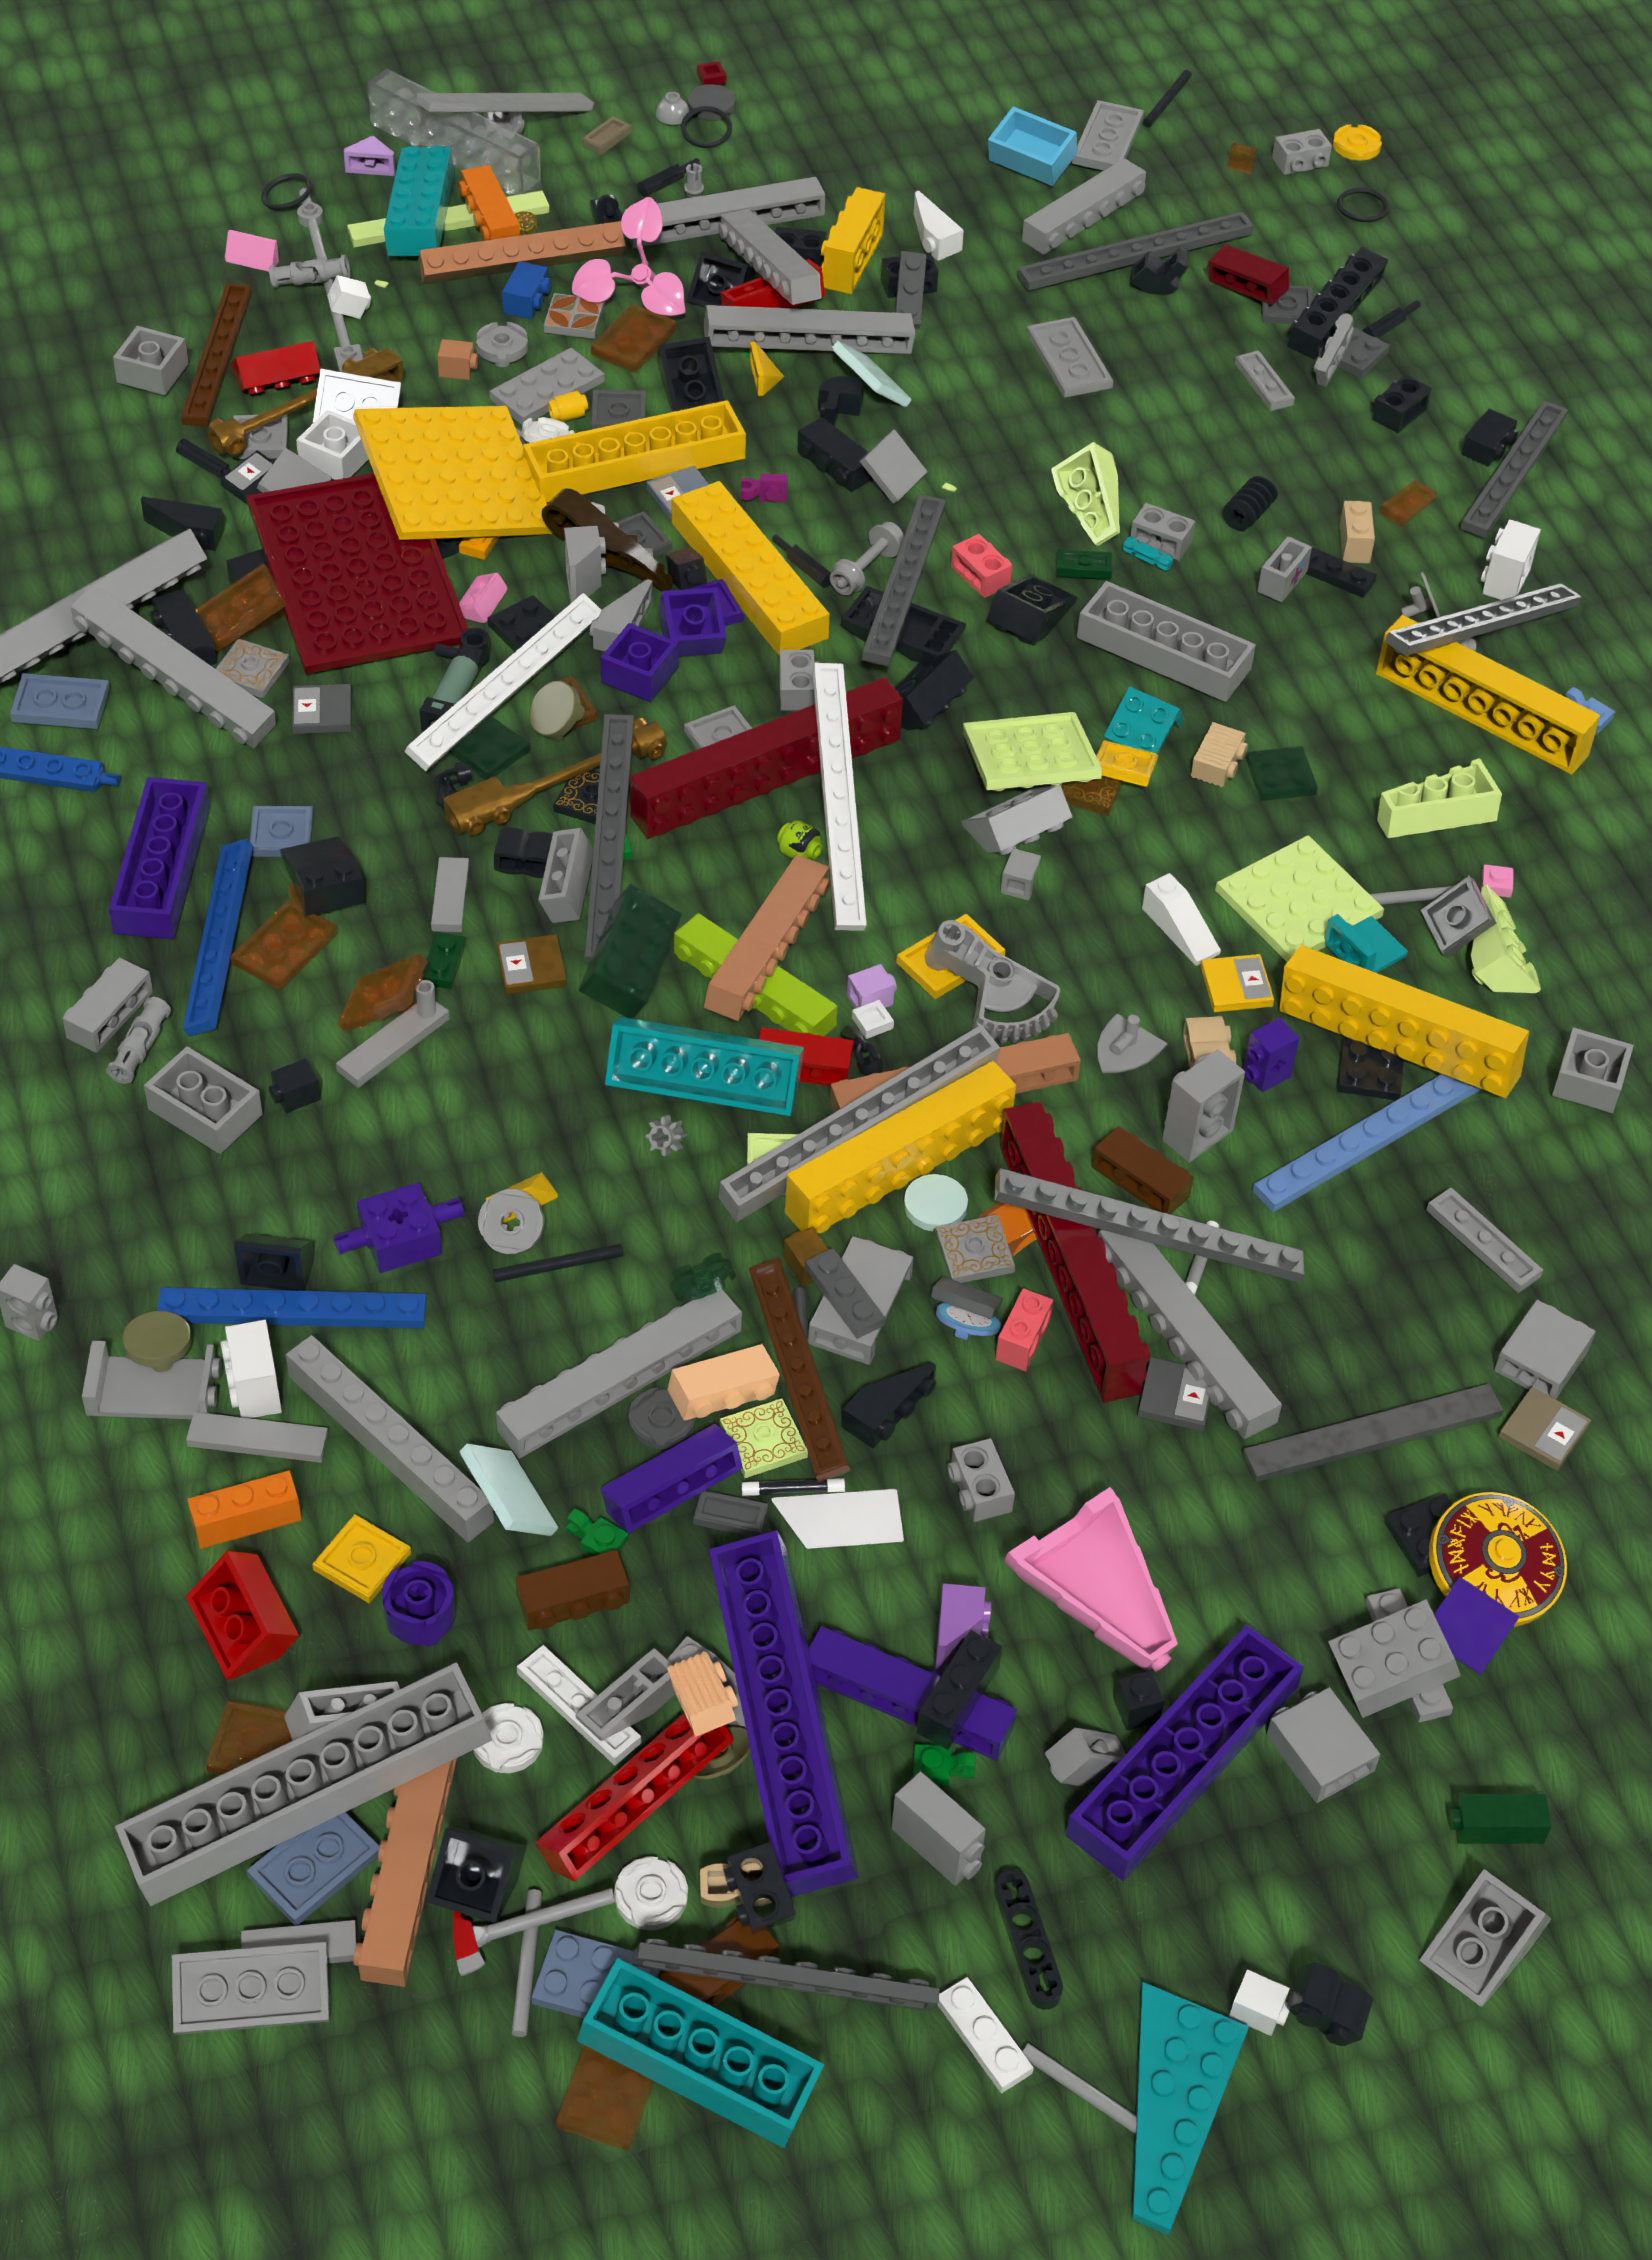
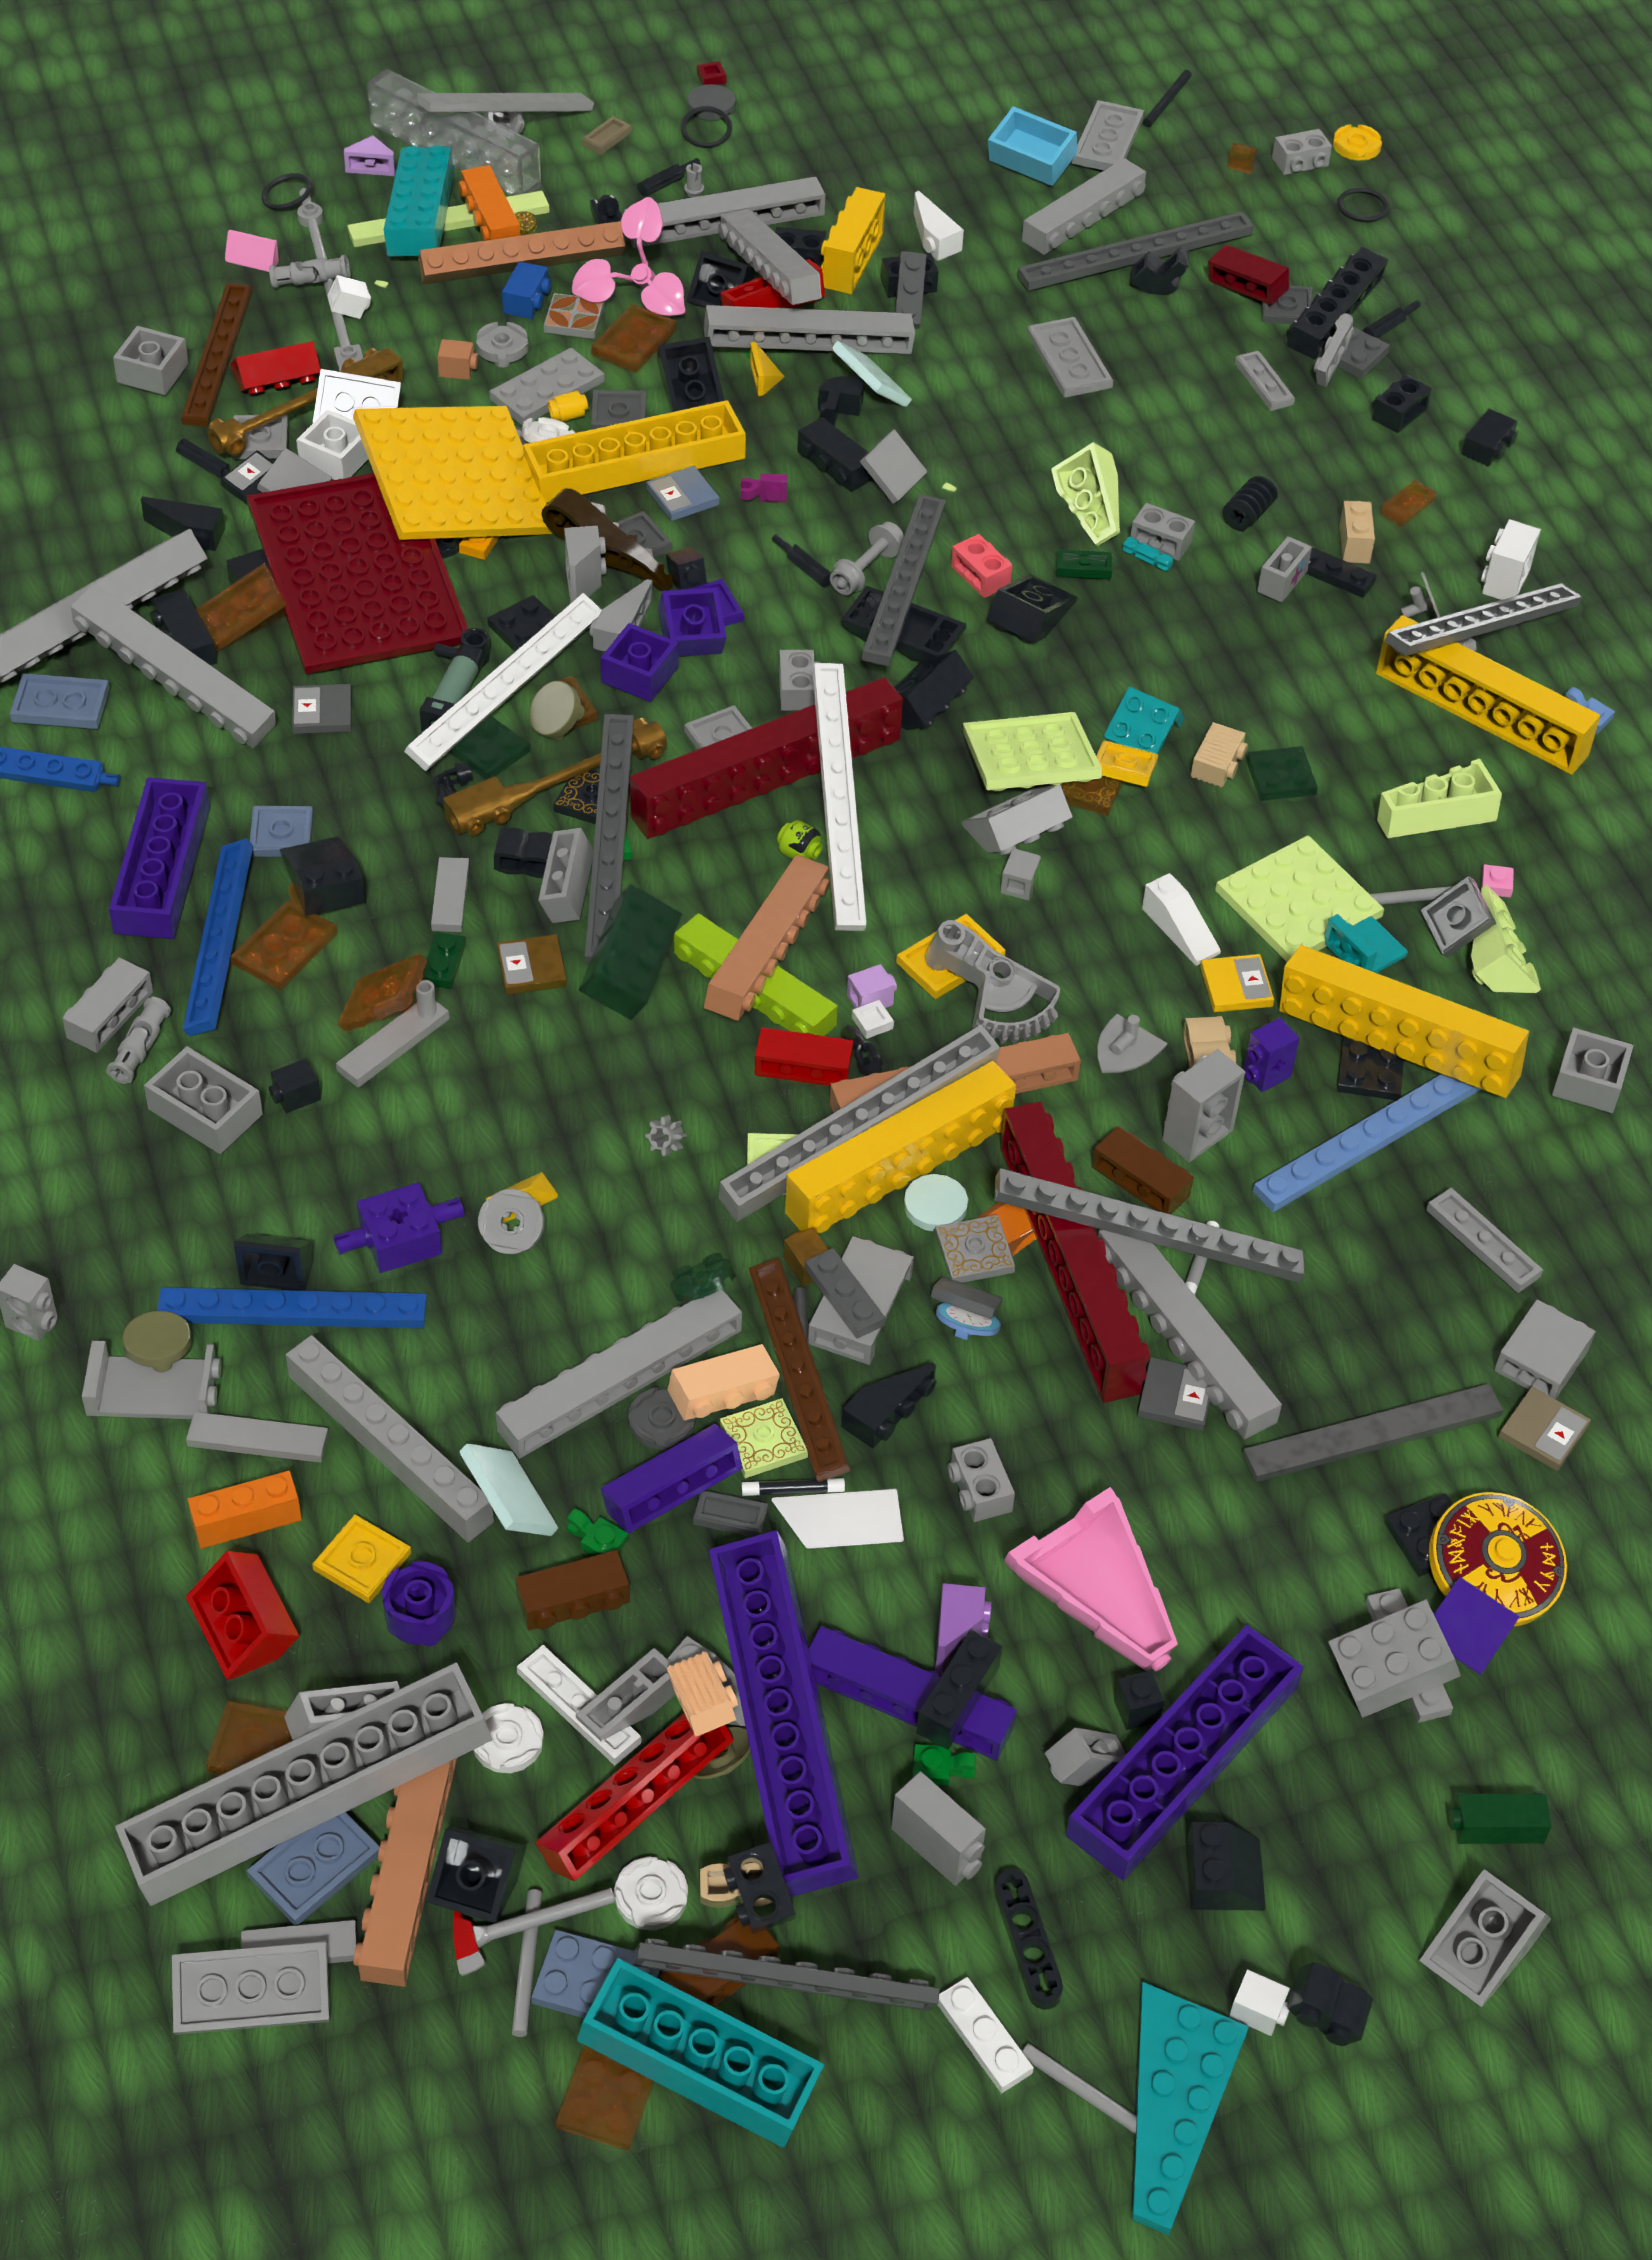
(251, 1370): white brick -> none
(253, 666): light grey plate -> none
(483, 597): bright pink slope -> none
(557, 1263): black bar -> none
(671, 109): light grey brick -> none
(704, 1066): teal brick -> none
(751, 568): yellow brick -> none
(1024, 1329): coral brick -> none
(1166, 641): light grey brick -> none
(1224, 1868): none -> black slope
(1322, 1744): light grey brick -> none
(1514, 469): dark grey plate -> none

